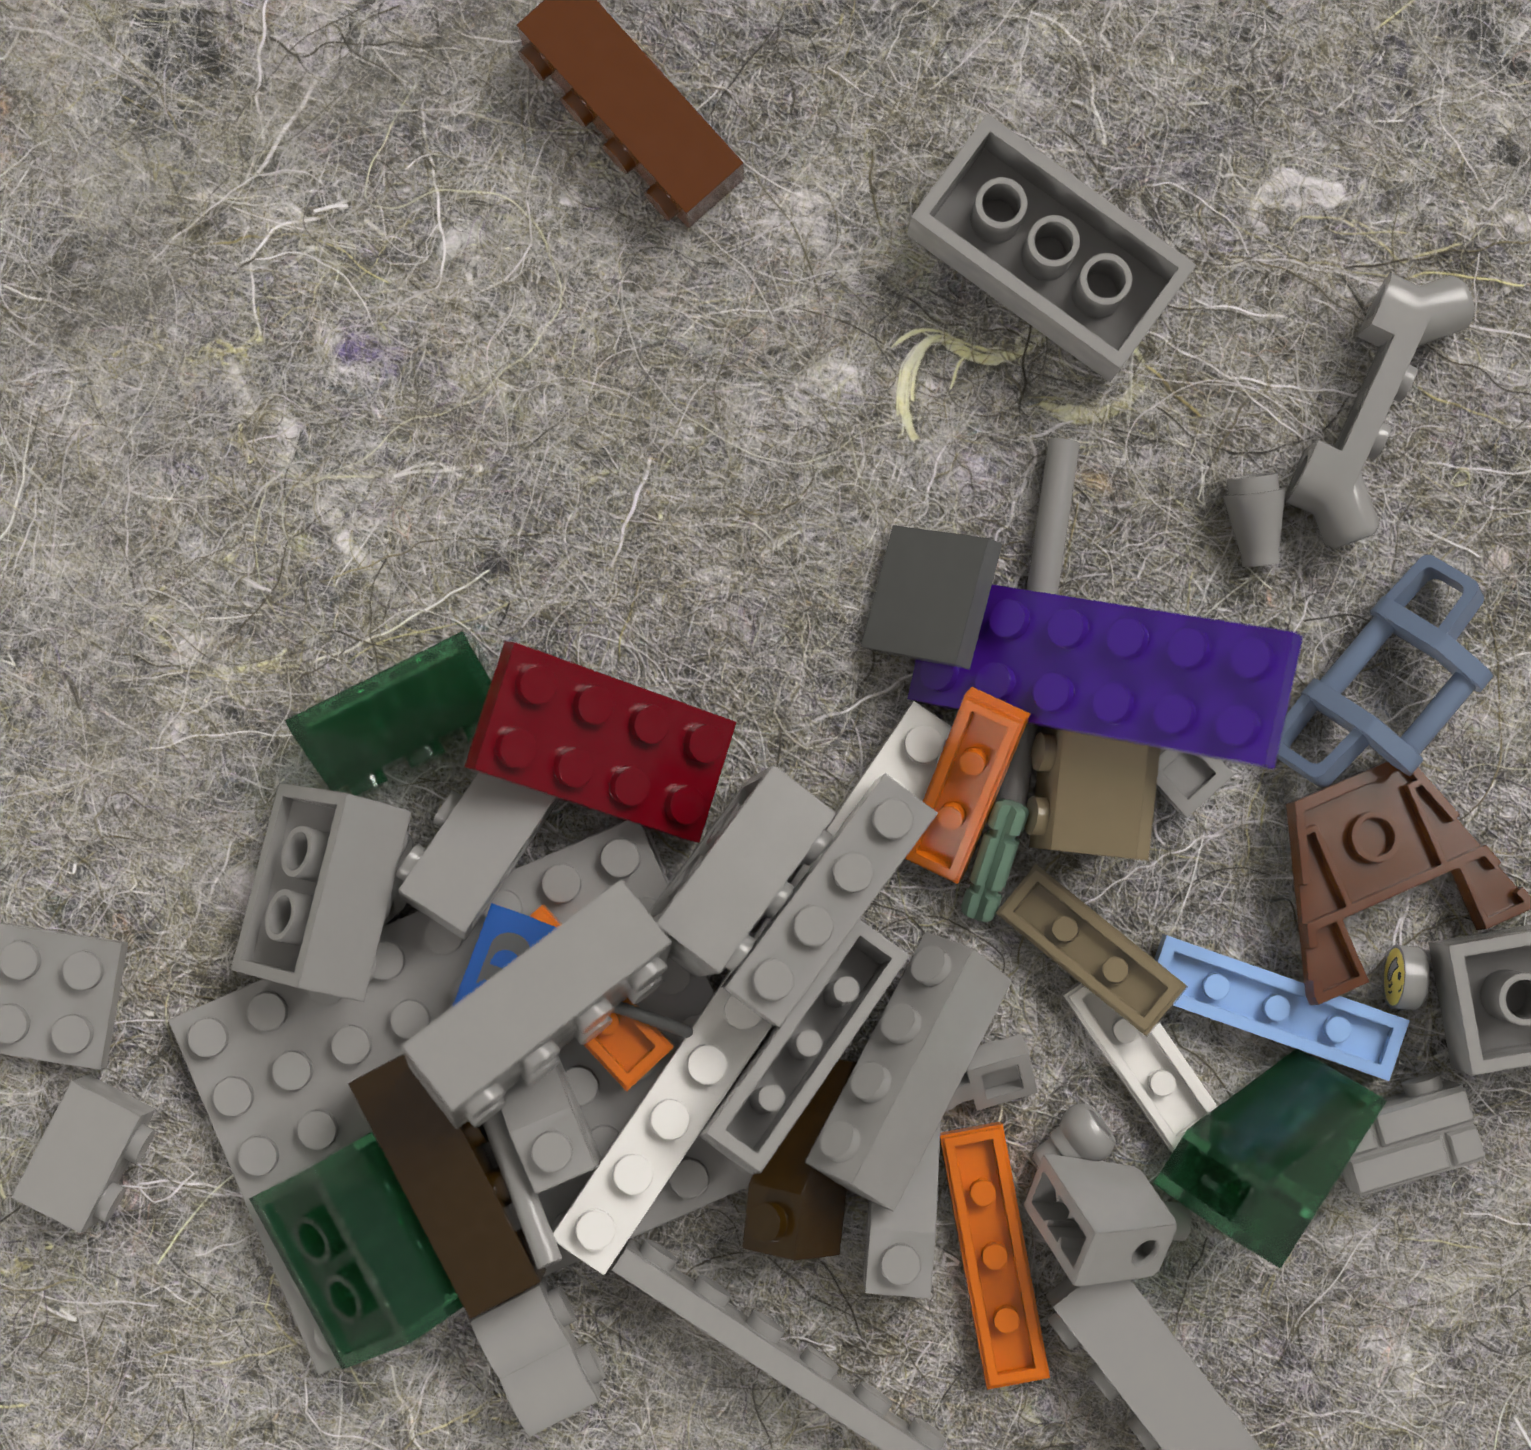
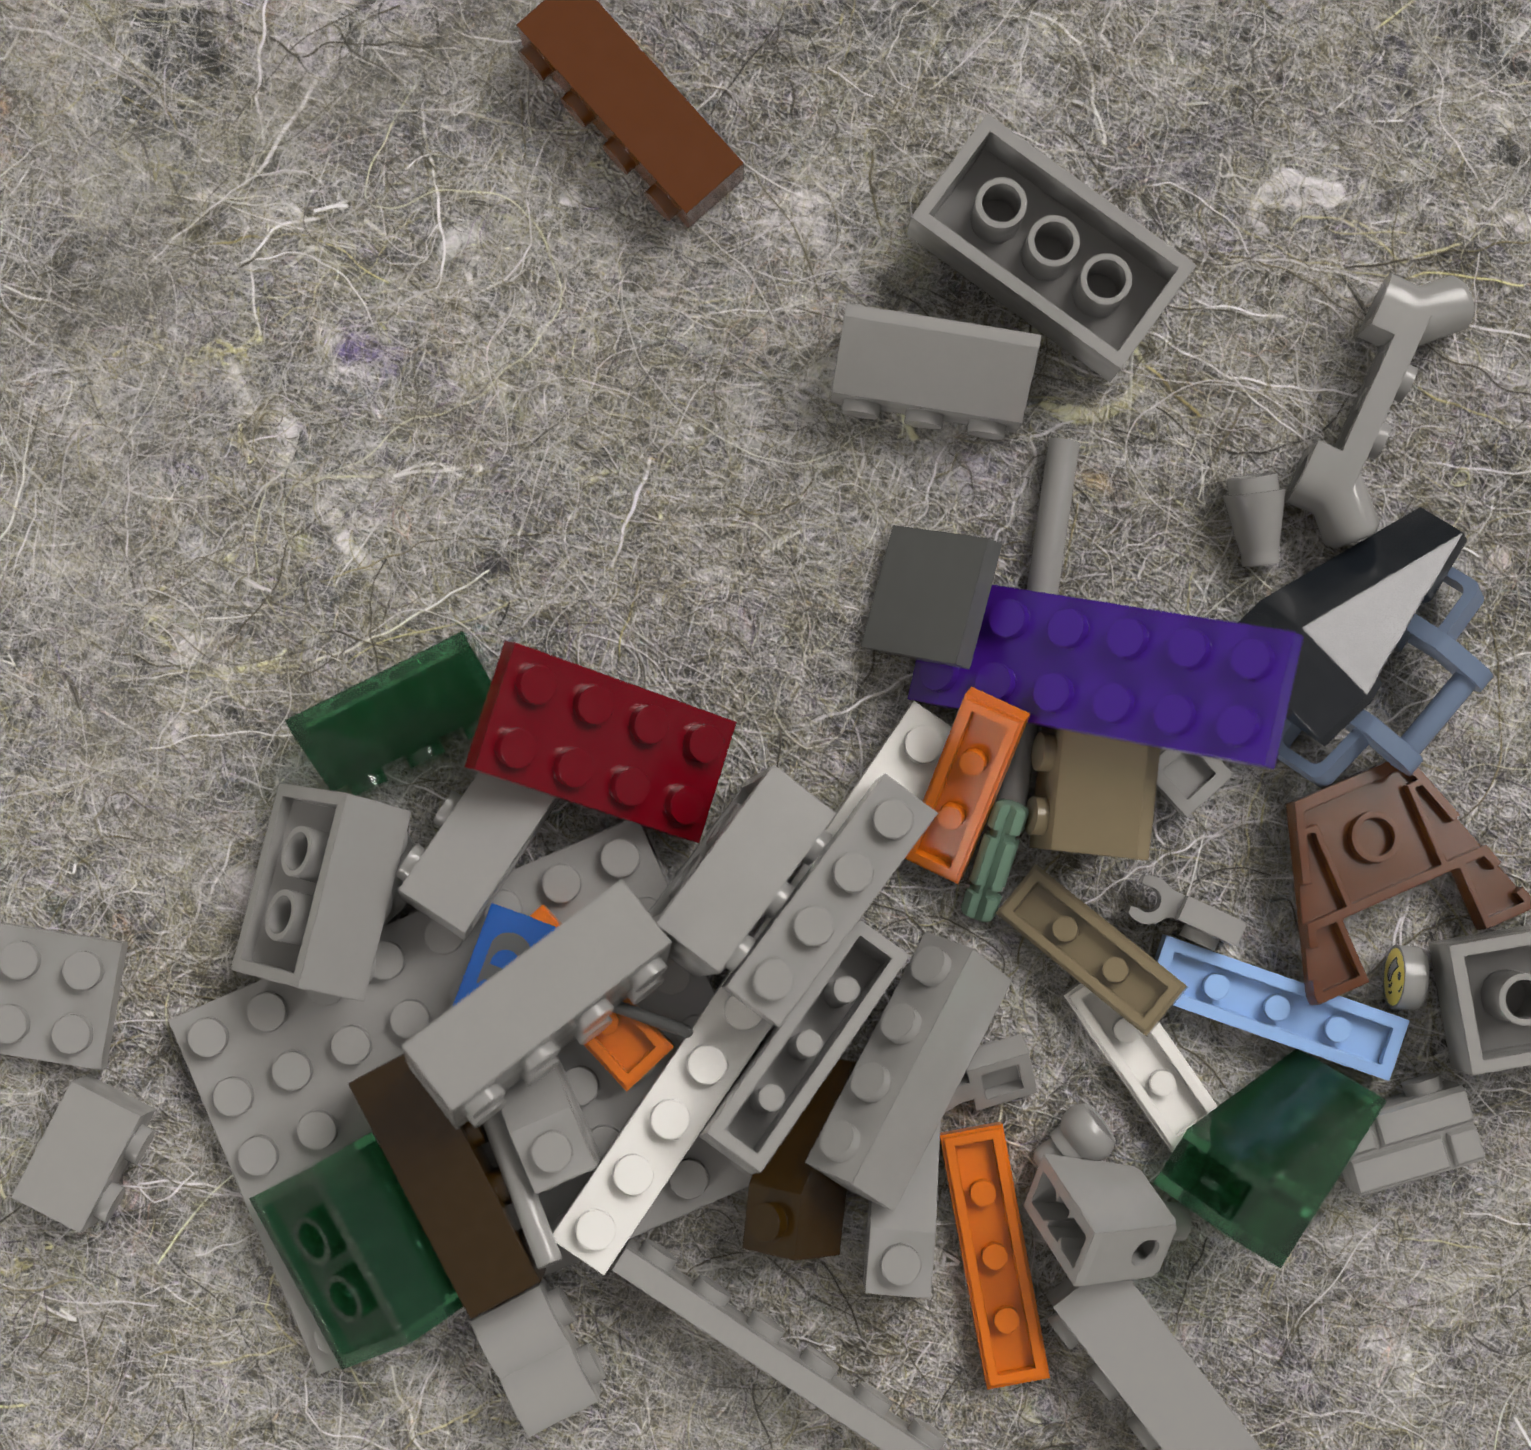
(933, 371): none -> light grey slope
(1201, 921): none -> light grey plate
(1356, 616): none -> black wedge

